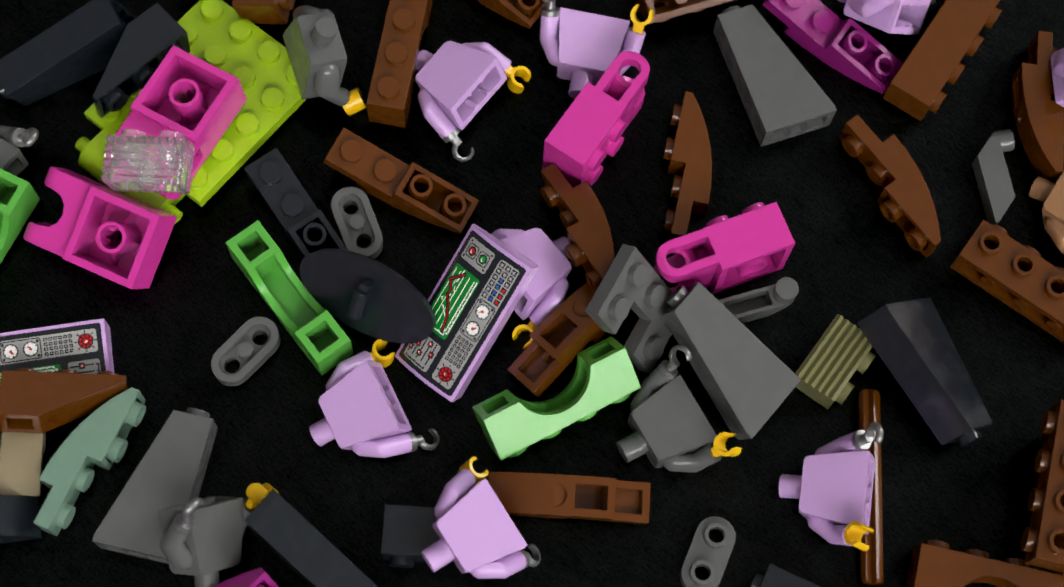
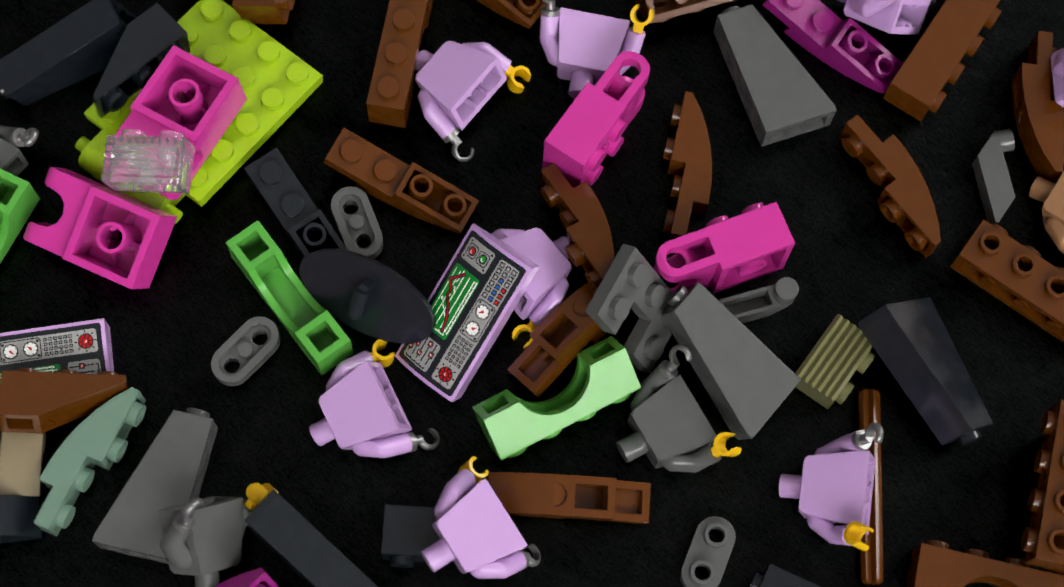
(320, 58): dark grey torso -> none

